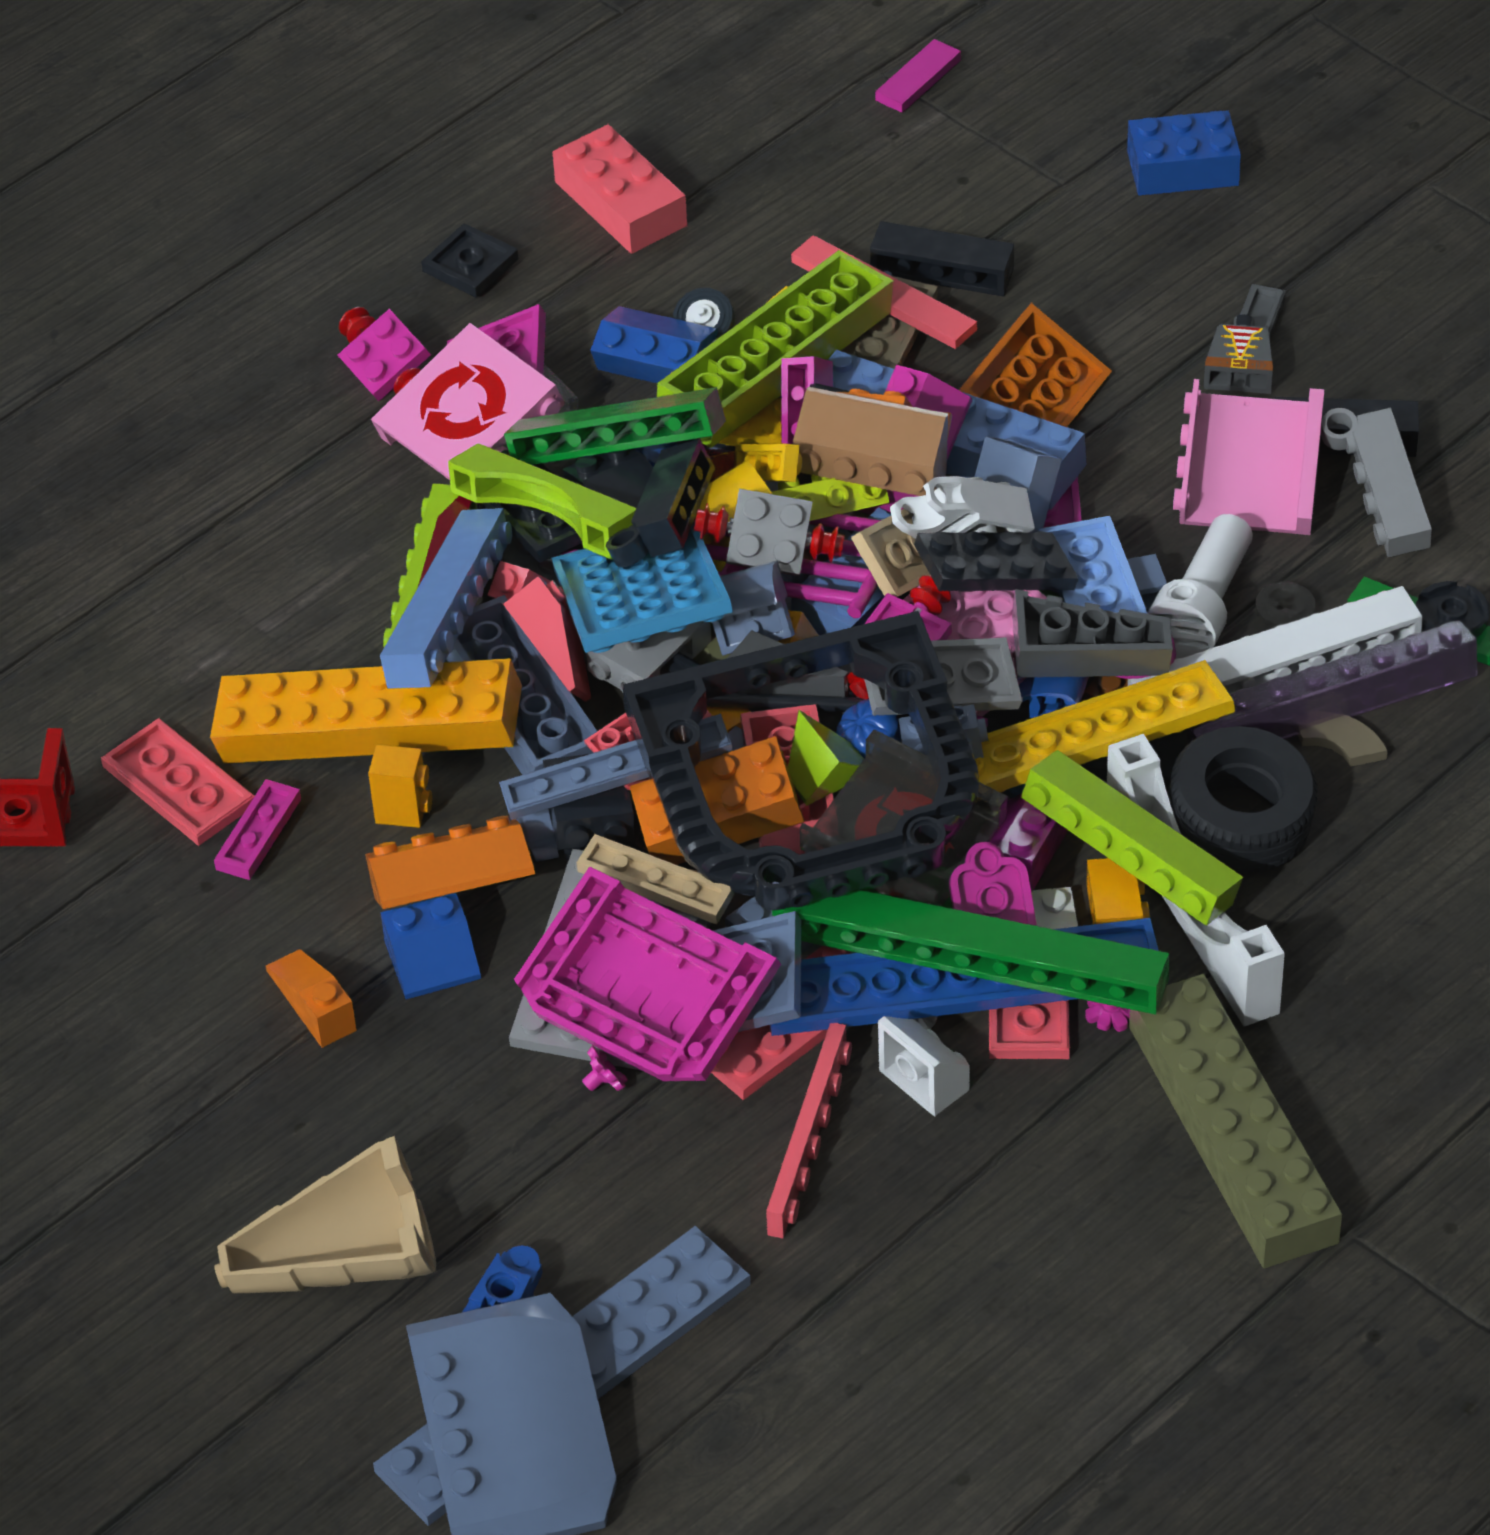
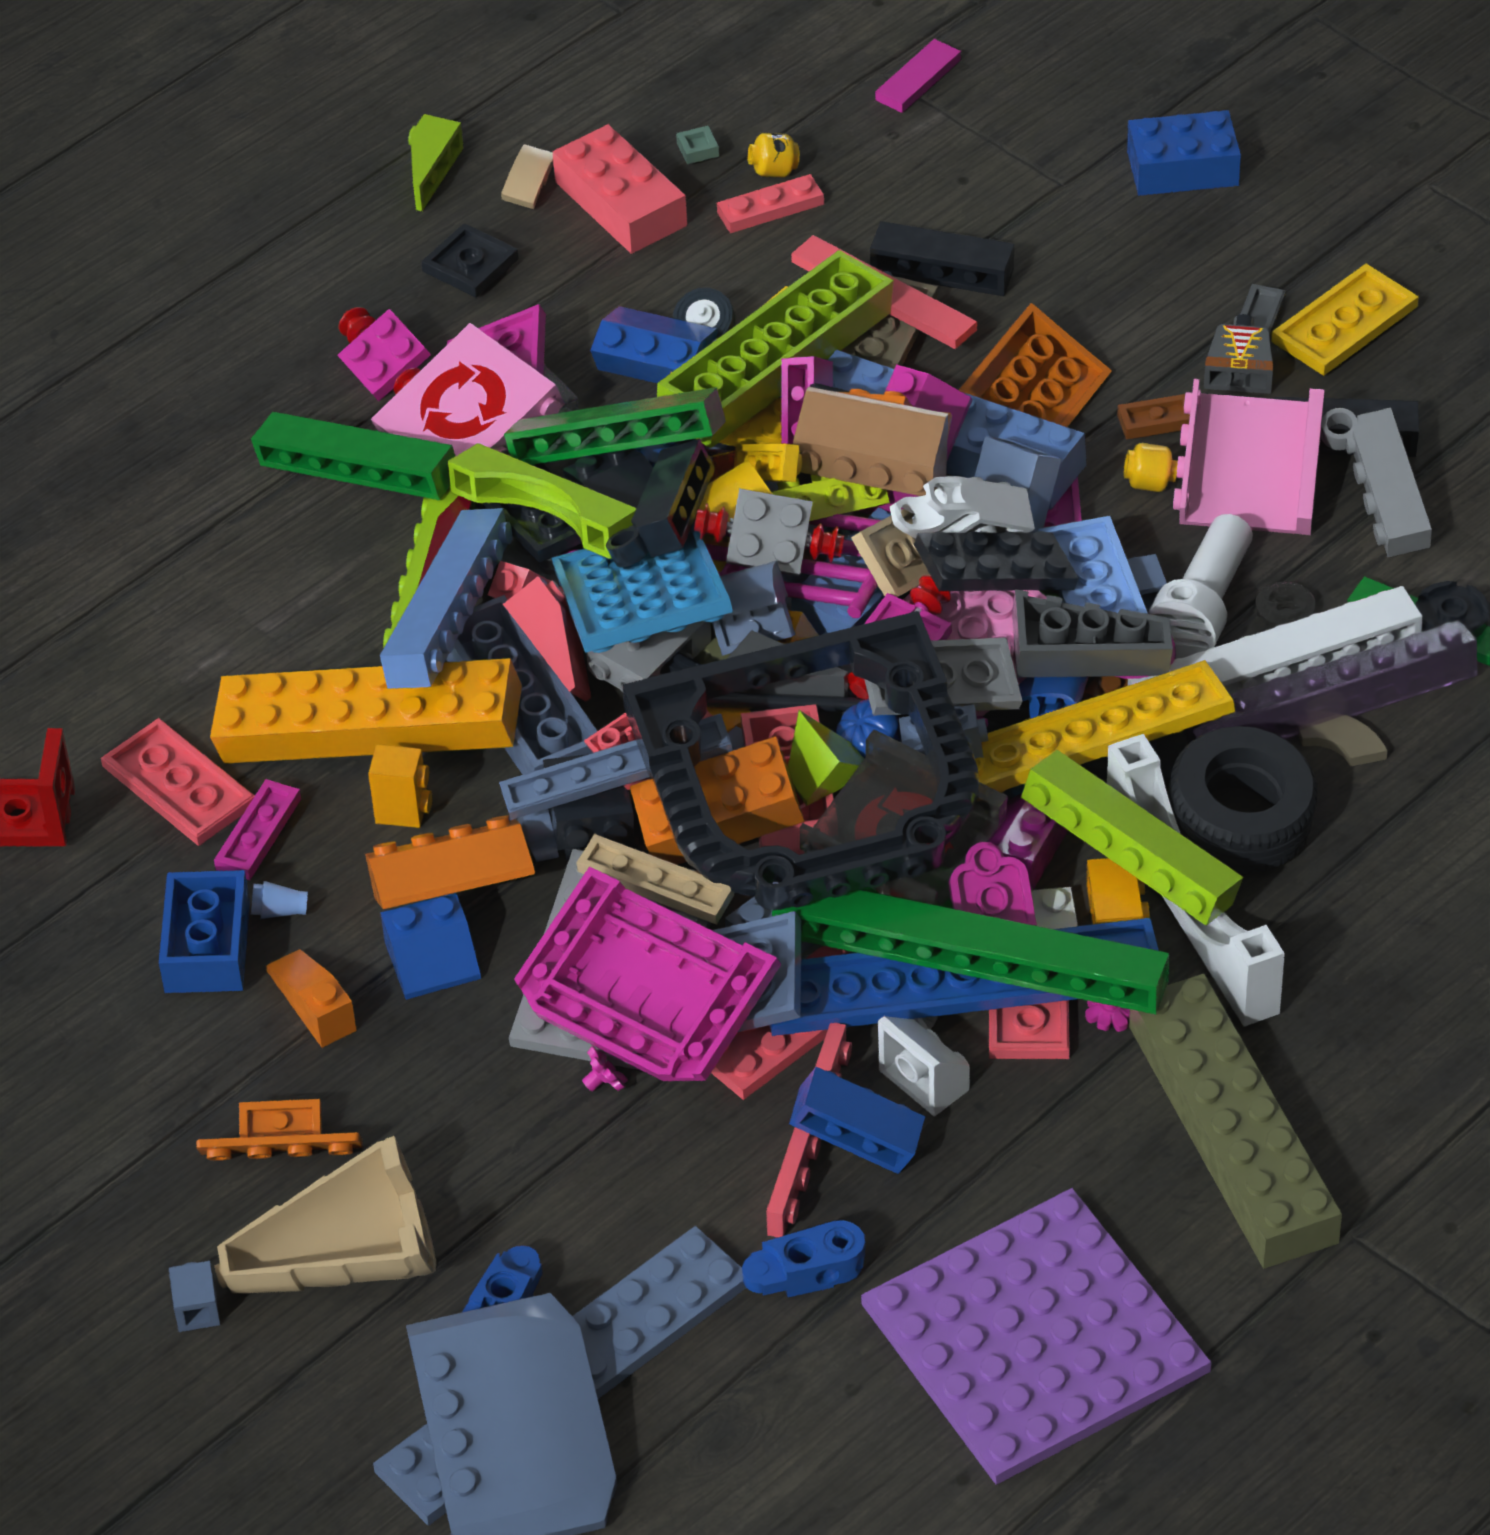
(194, 1296): none -> sand blue brick
(204, 931): none -> blue brick
(277, 901): none -> light blue cone
(280, 1127): none -> orange bracket
(354, 455): none -> green brick
(434, 149): none -> lime slope
(527, 176): none -> tan slope
(697, 144): none -> sand green plate
(770, 203): none -> coral plate
(774, 155): none -> yellow head
(806, 1260): none -> blue piece
(857, 1120): none -> blue brick
(1035, 1335): none -> medium lavender plate
(1150, 467): none -> yellow head
(1152, 416): none -> dark orange plate
(1344, 319): none -> yellow plate

